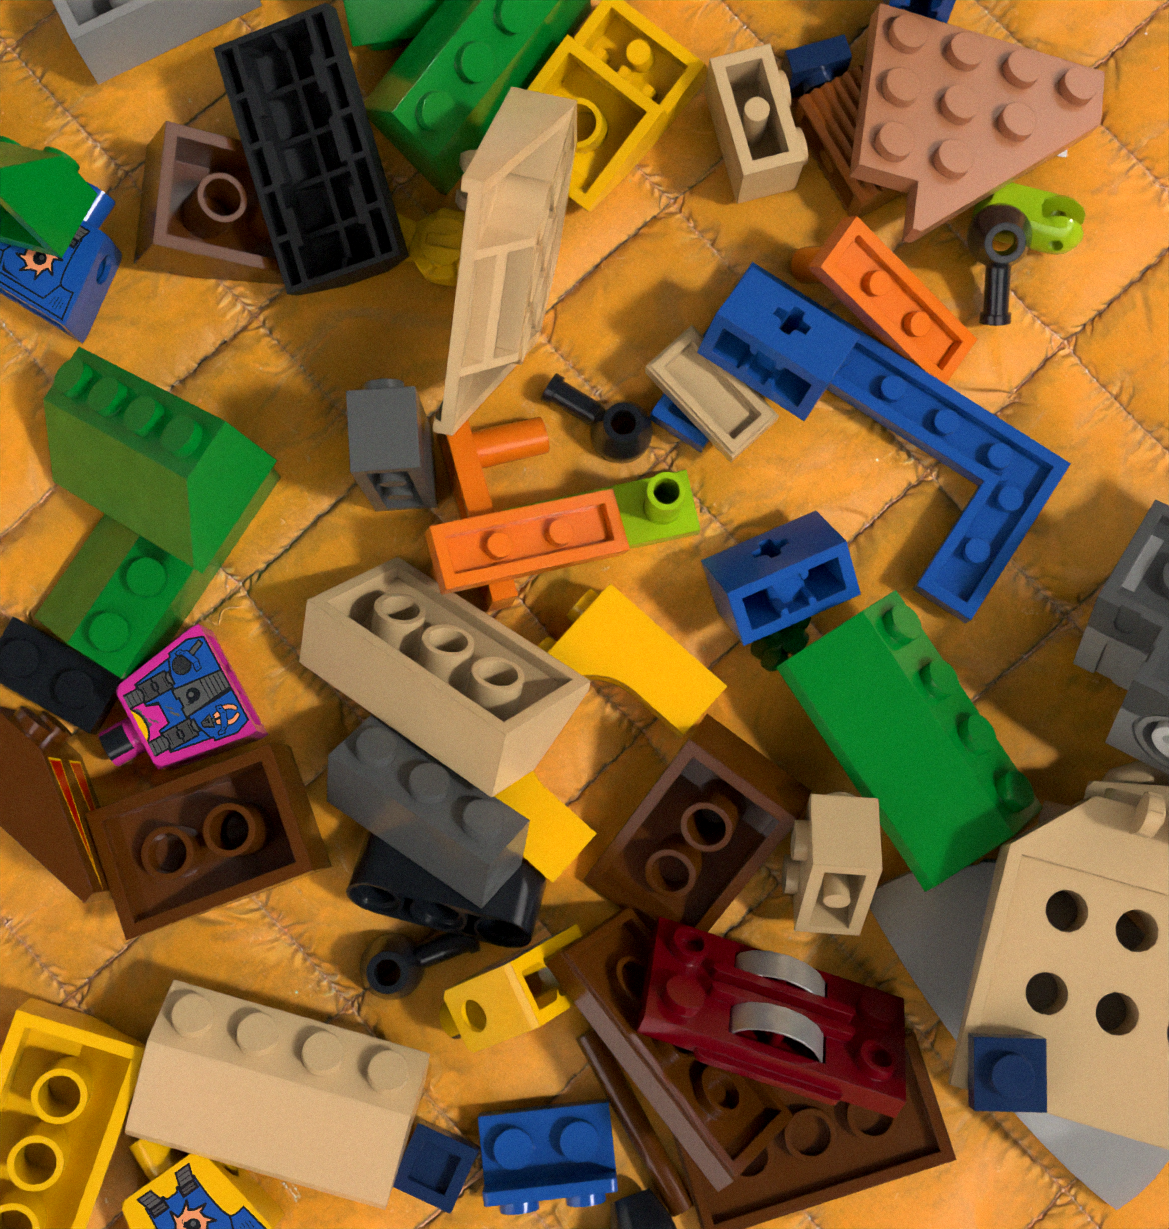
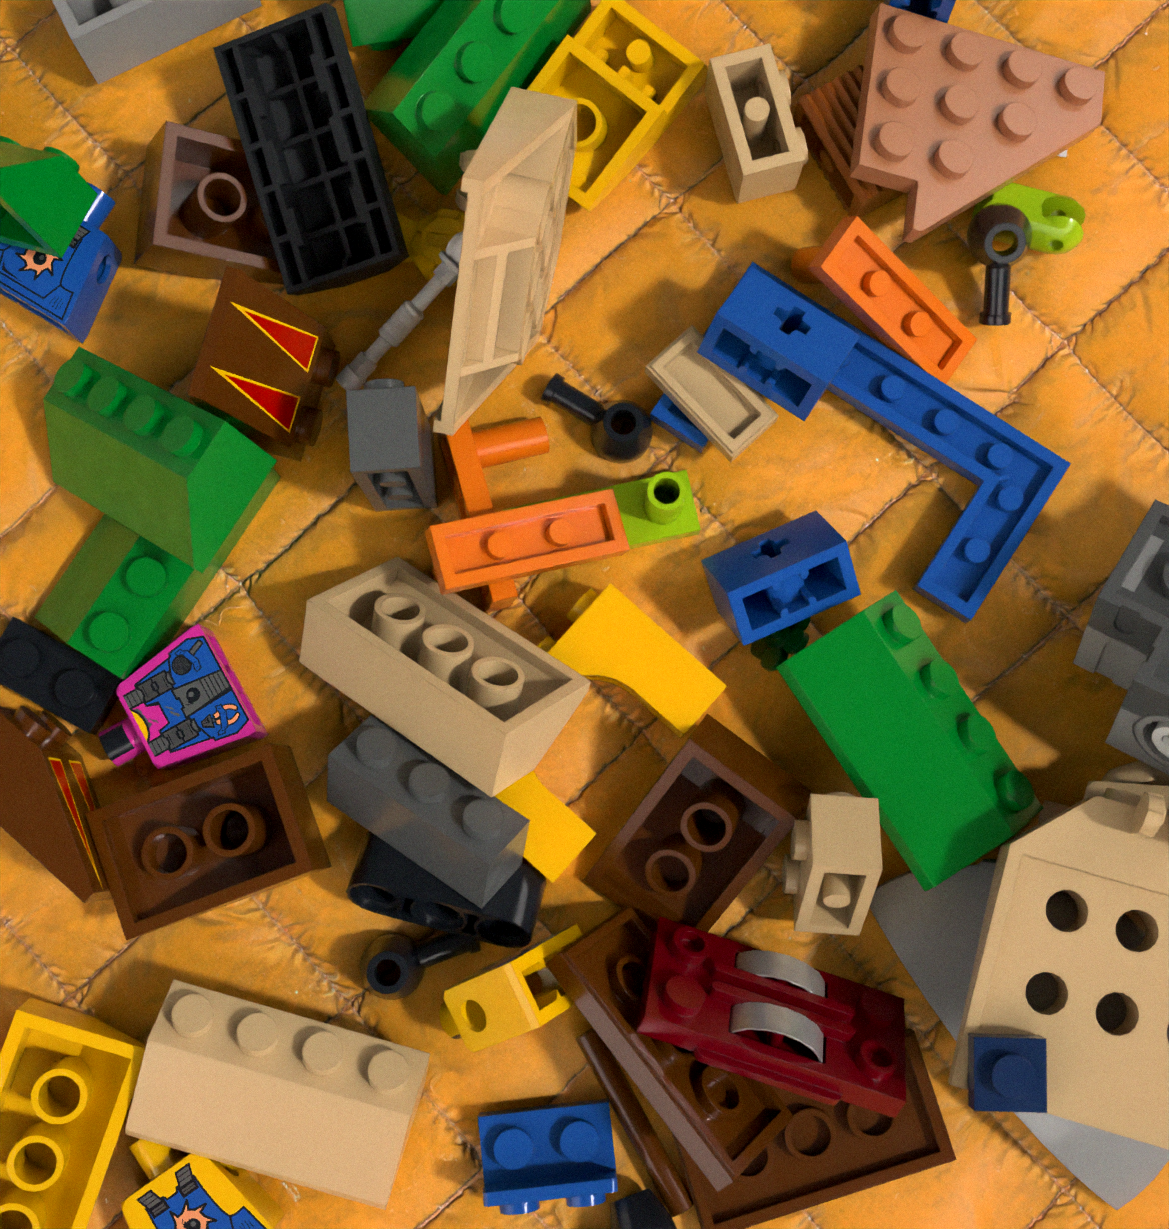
(264, 367): none -> reddish brown slope
(404, 318): none -> white piece
(435, 1165): dark blue plate -> none
(816, 64): dark blue plate -> none

